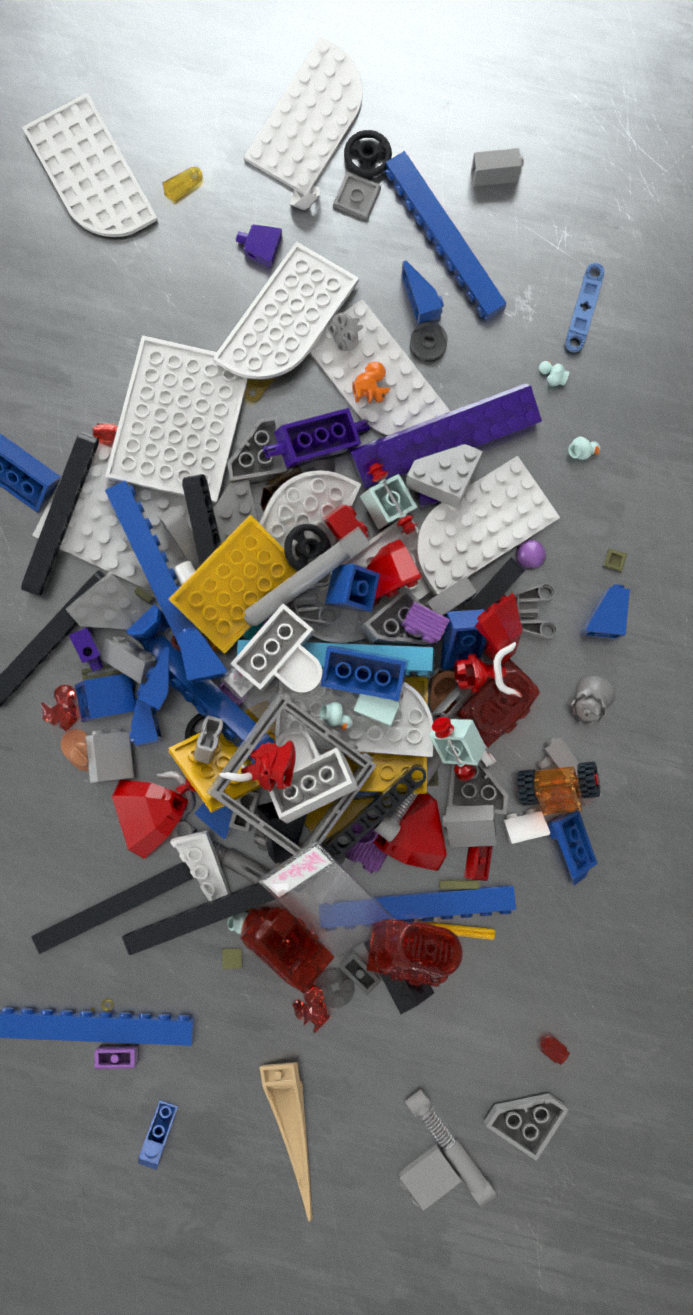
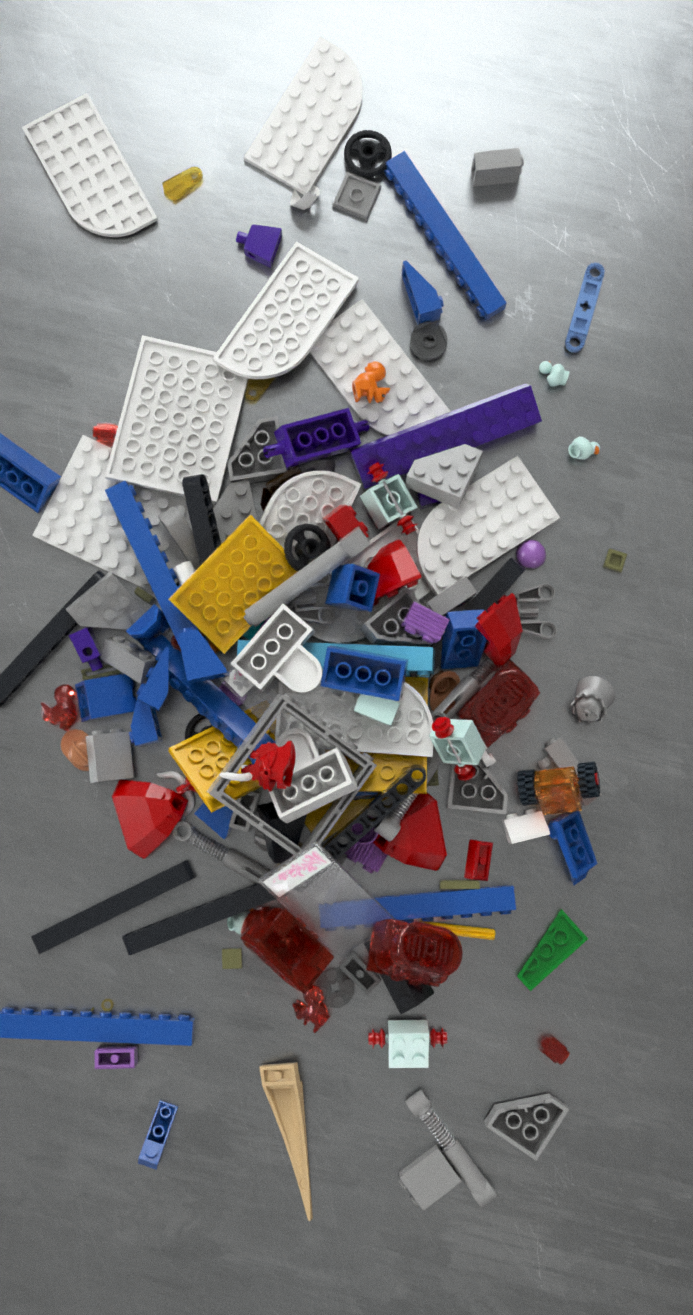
(60, 514): black beam -> none
(203, 862): white wing -> none
(208, 739): light grey brick -> none
(333, 715): light aqua animal -> none
(345, 331): light grey plate -> none
(408, 1042): none -> light aqua brick
(470, 826): light grey brick -> none
(474, 672): red helmet -> none
(554, 948): none -> green wing
(609, 614): blue slope -> none

